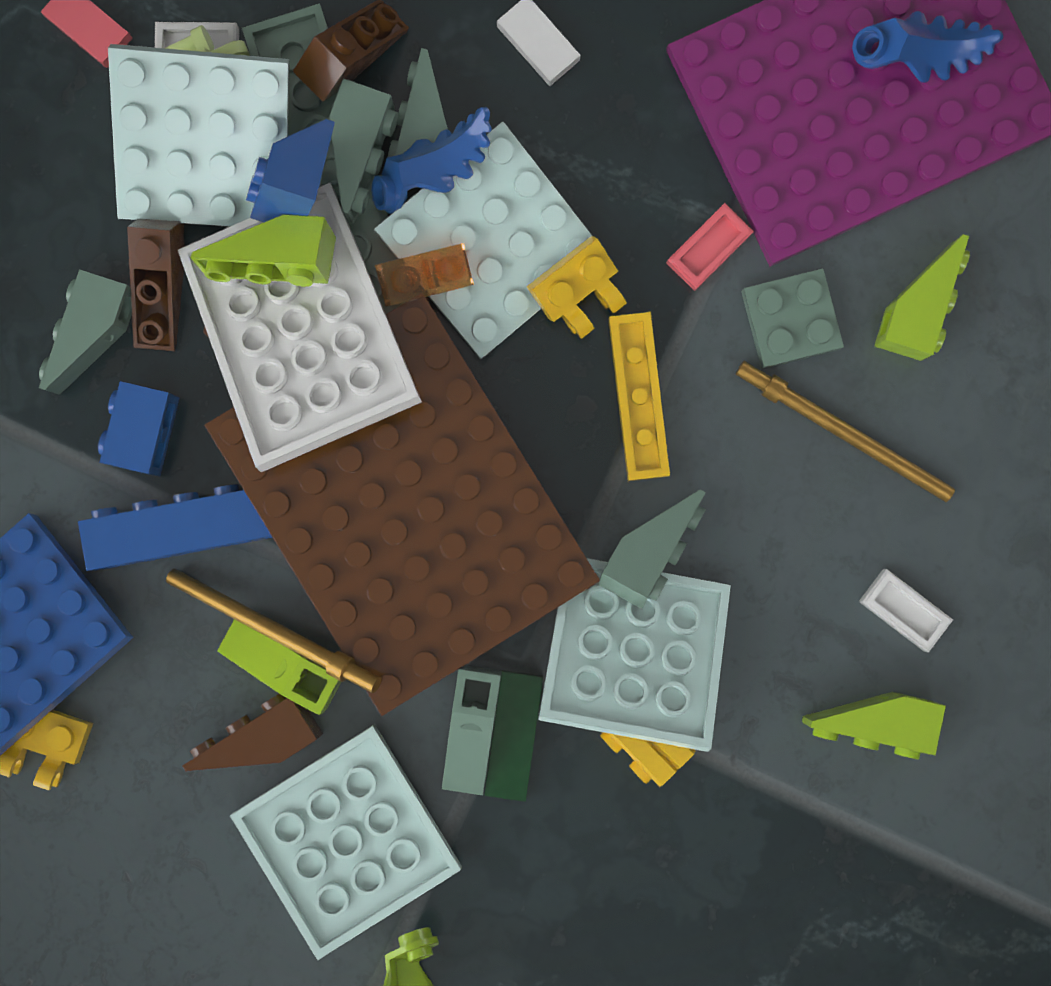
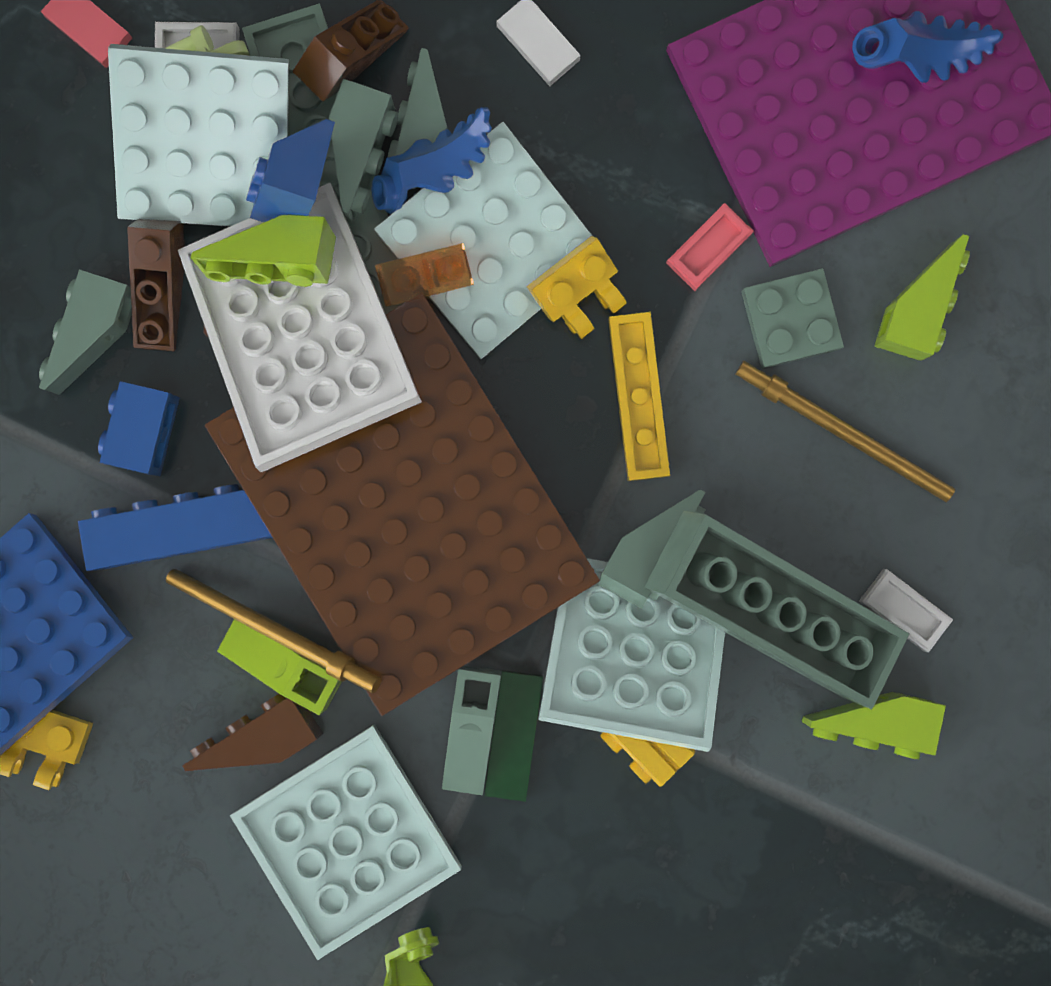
(776, 608): none -> sand green brick

